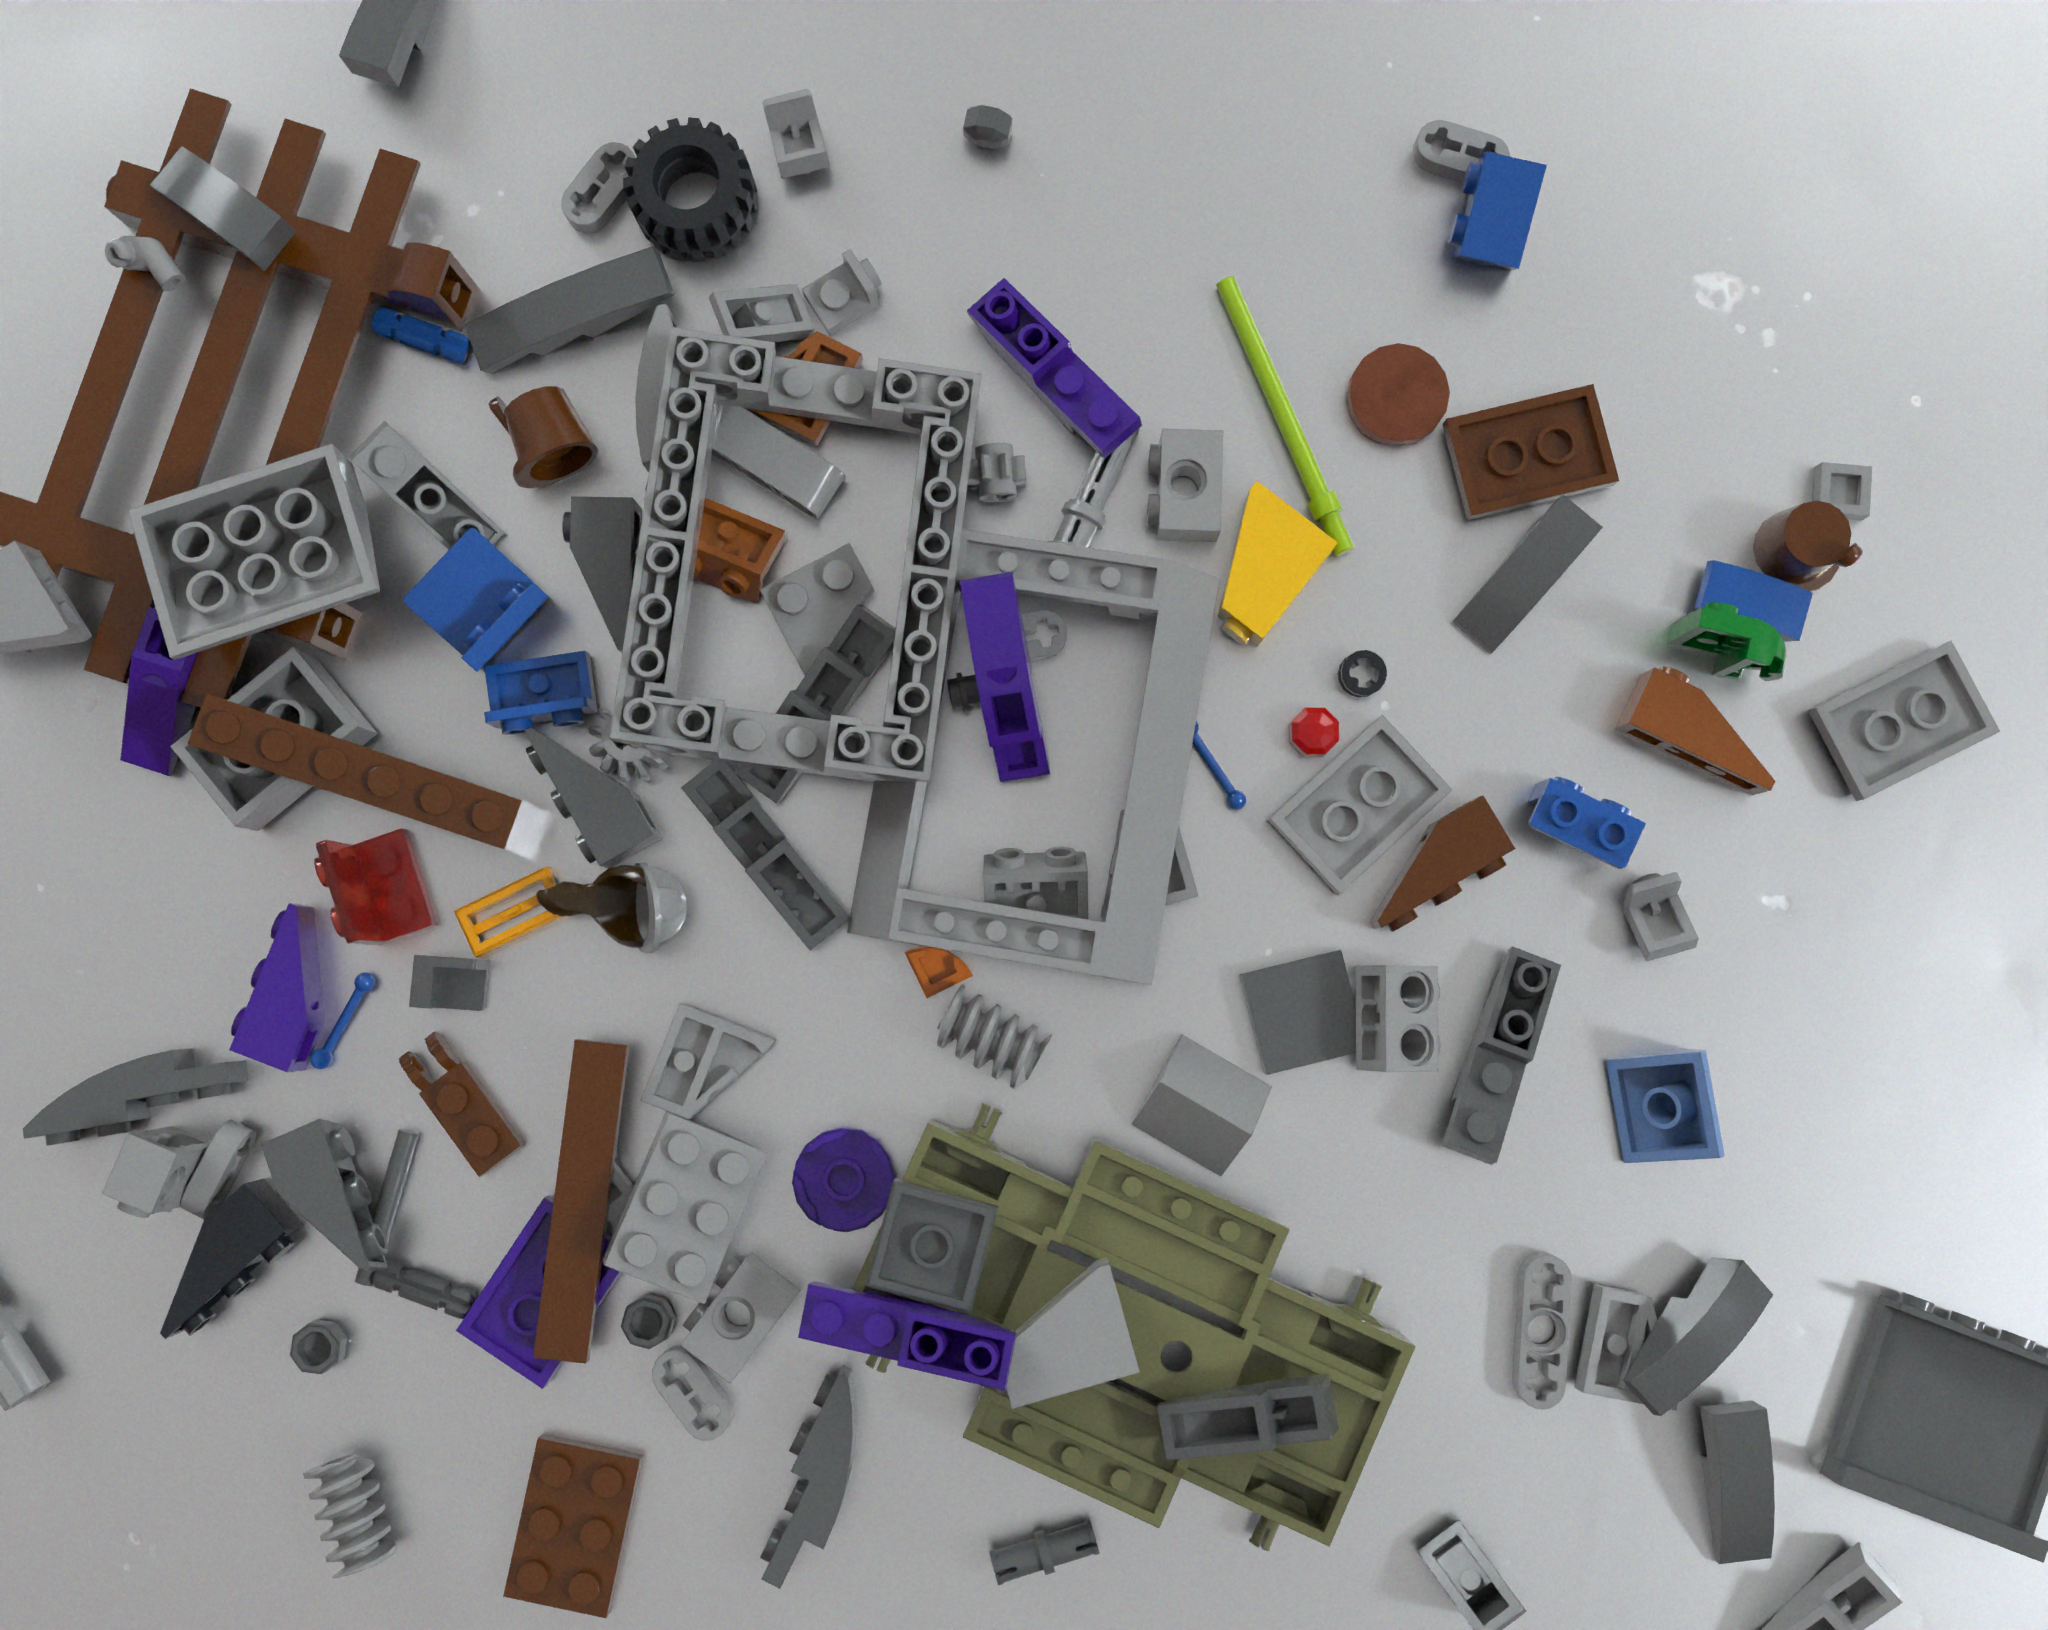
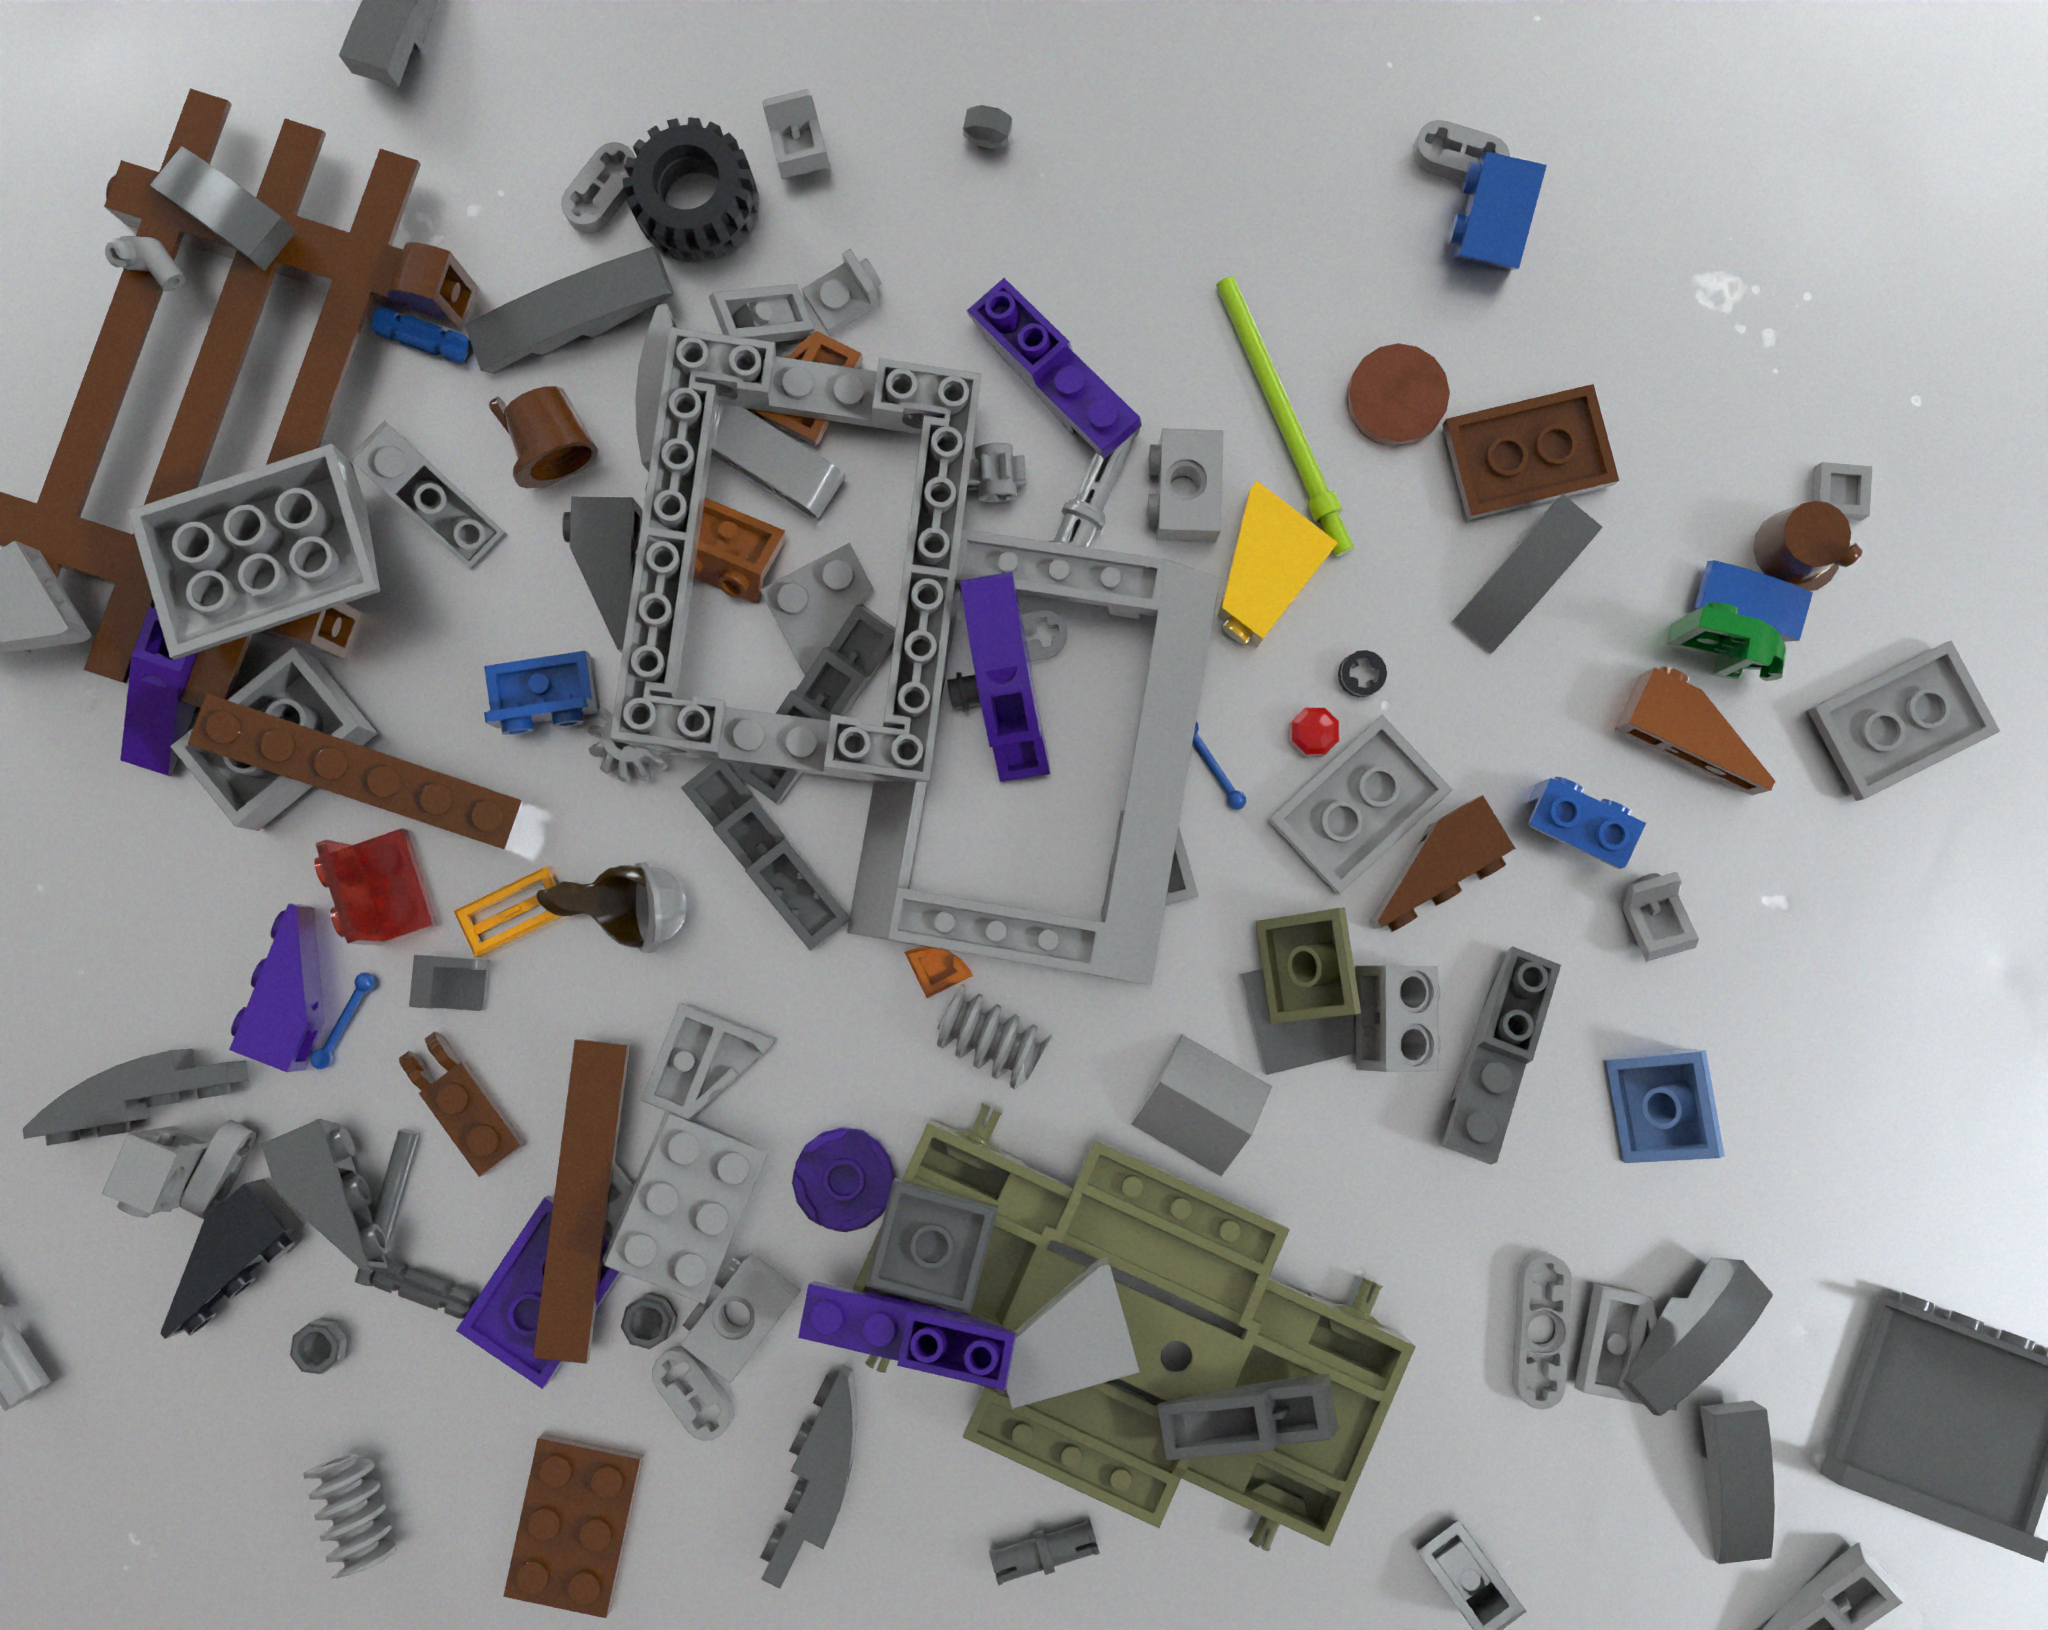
(475, 598): blue bracket -> none
(605, 811): dark grey slope -> none
(1038, 881): light grey bracket -> none
(1308, 966): none -> olive slope

